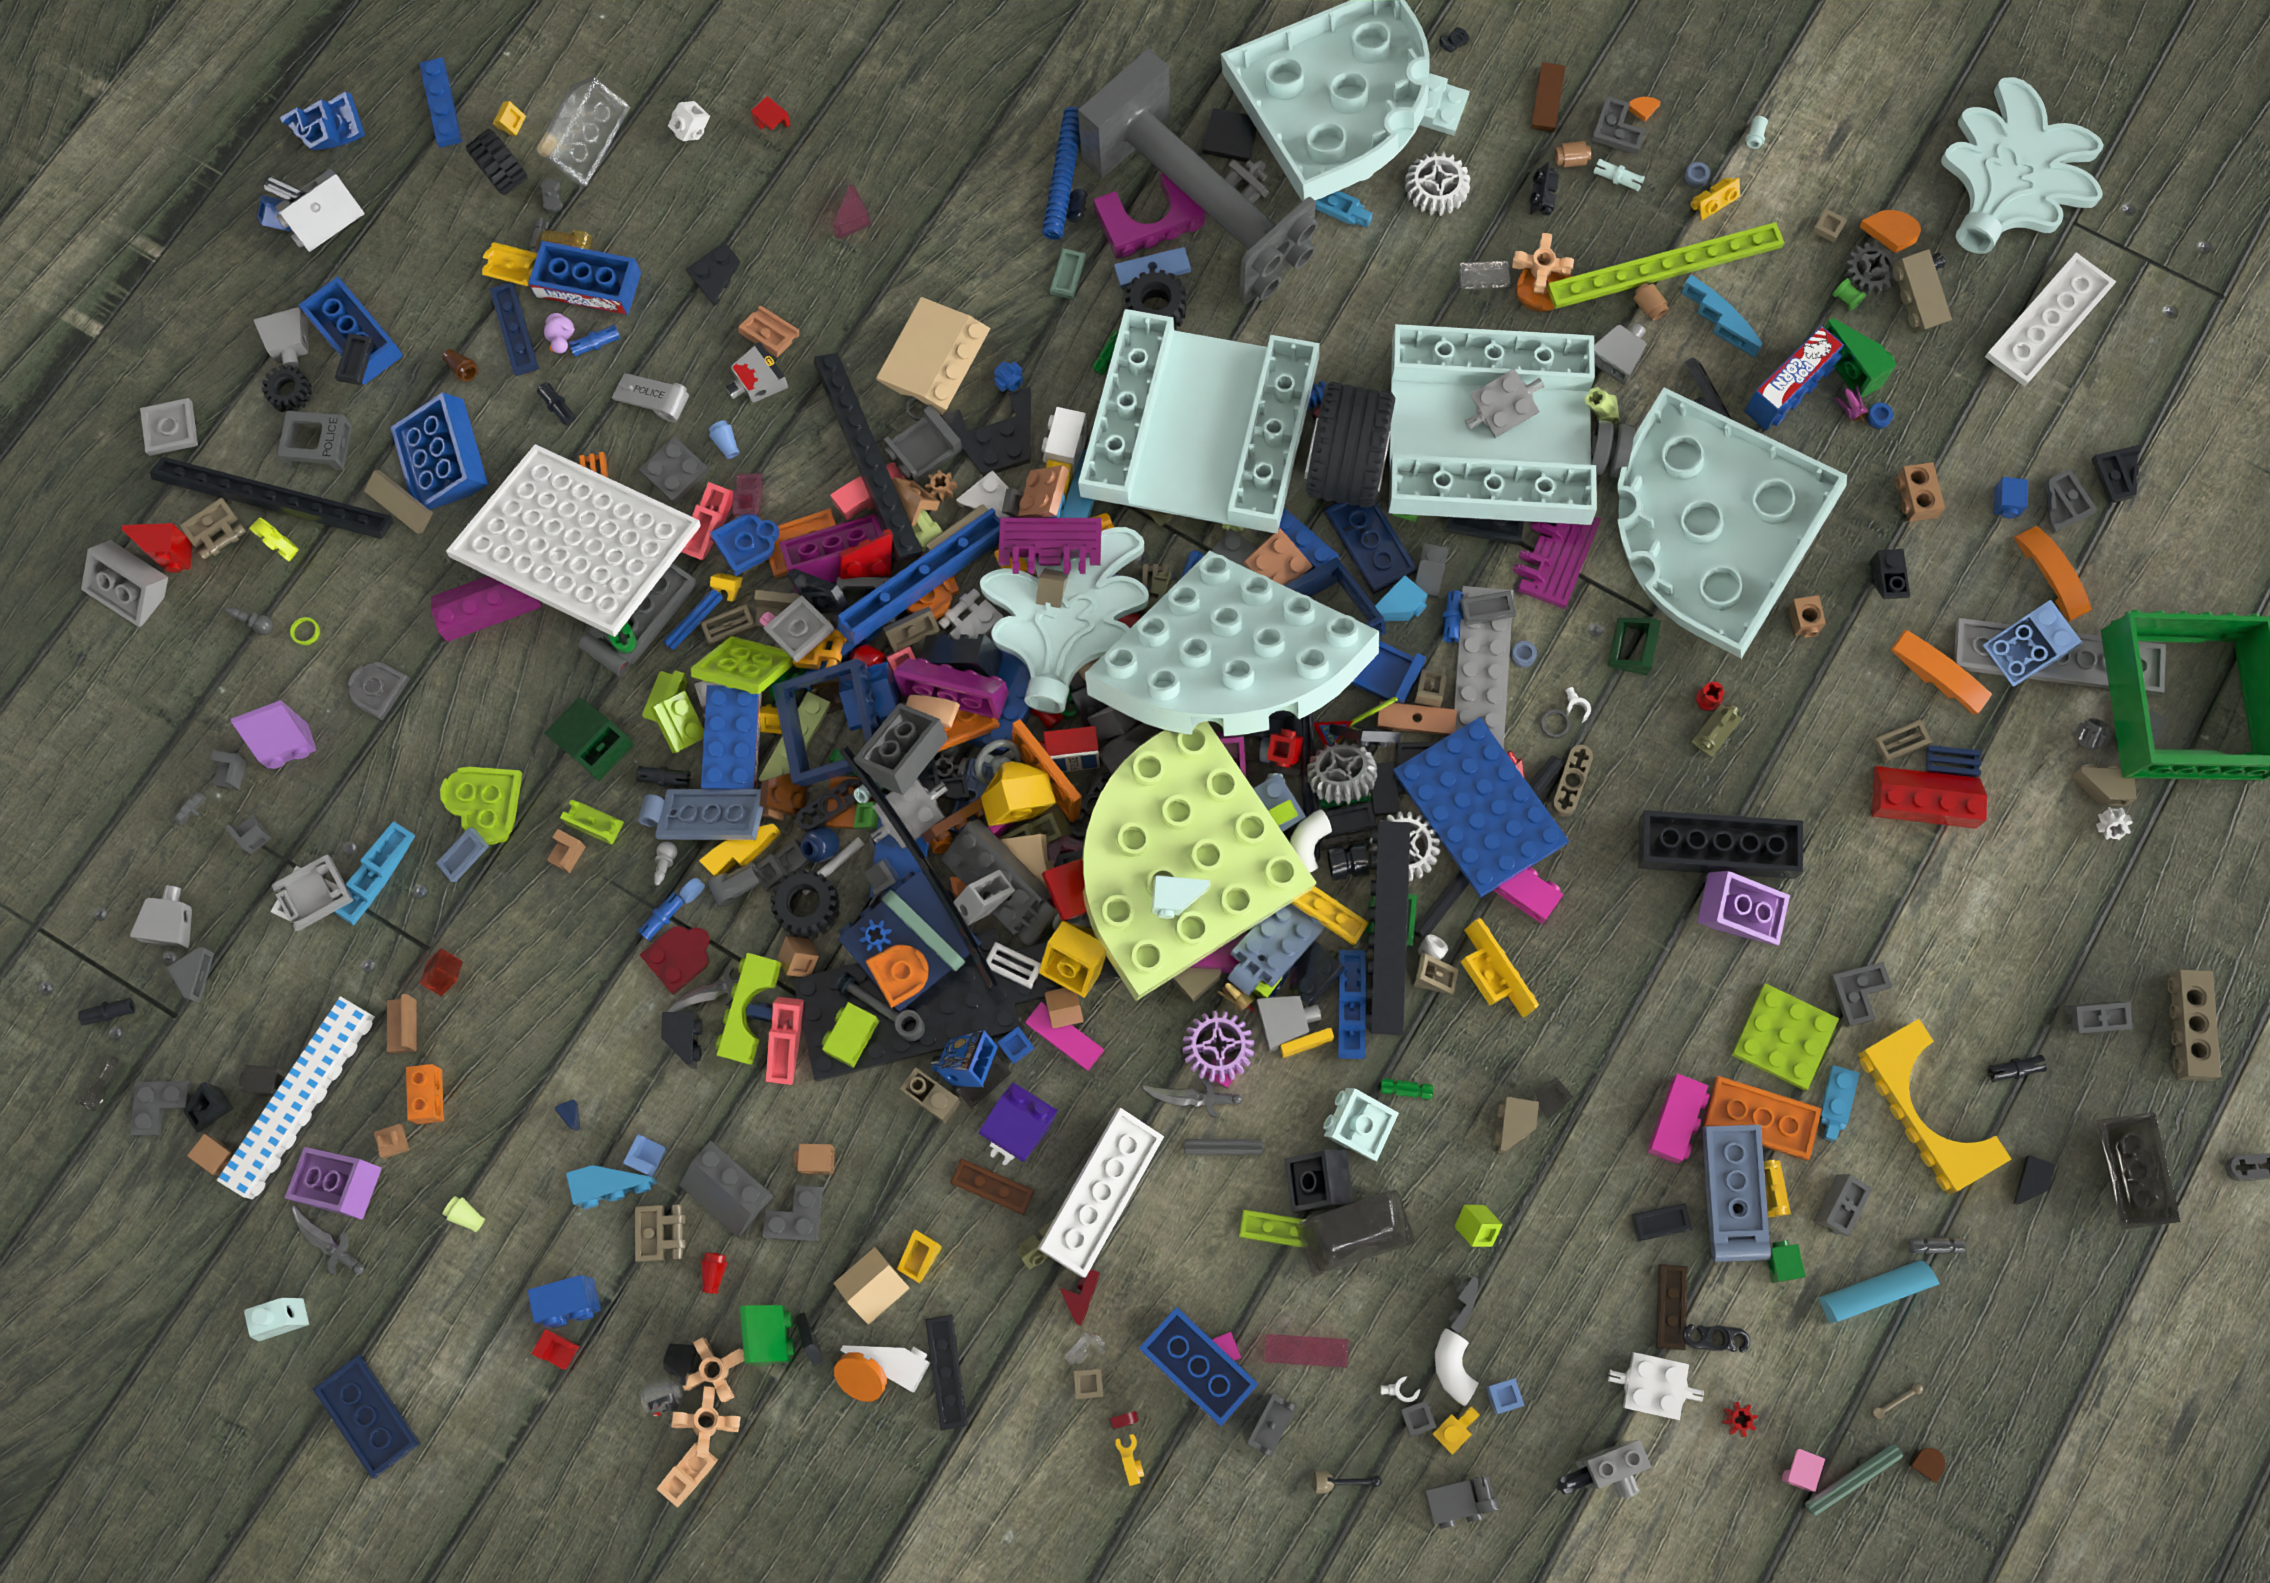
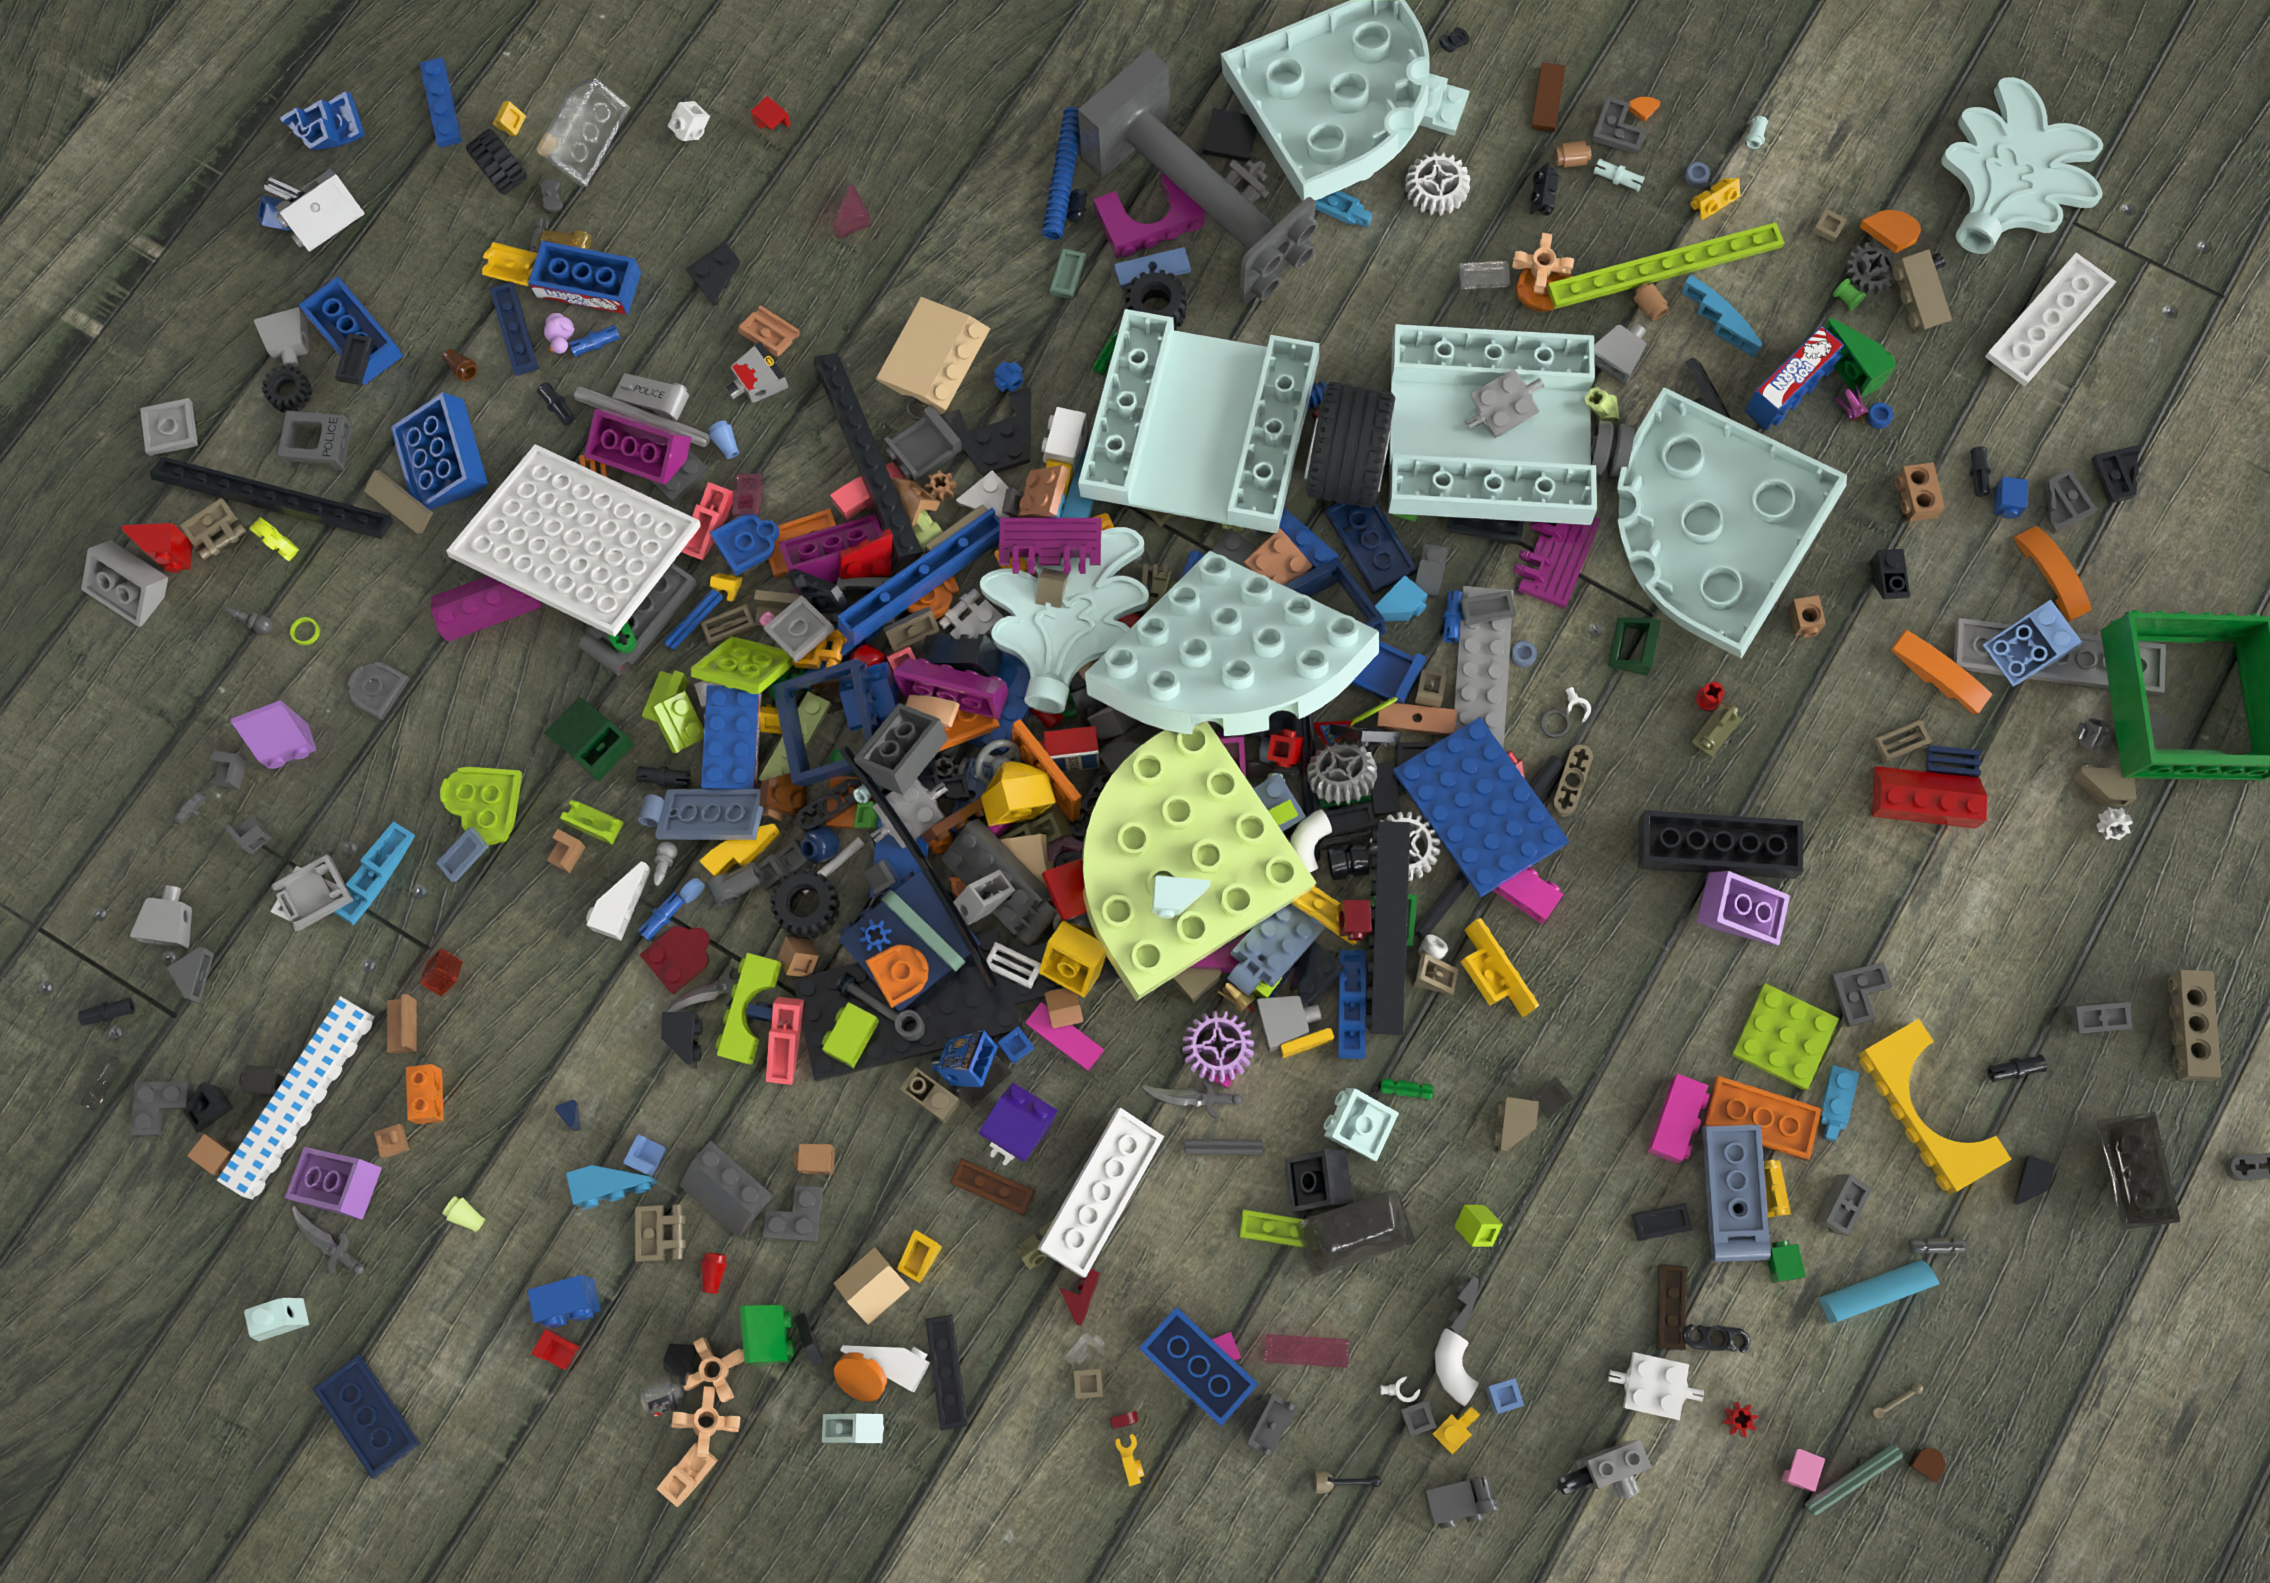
(607, 403): none -> light grey axle
(616, 906): none -> white slope
(636, 446): none -> magenta slope
(852, 1428): none -> light aqua slope
(1354, 919): none -> dark red brick
(1980, 471): none -> black axle

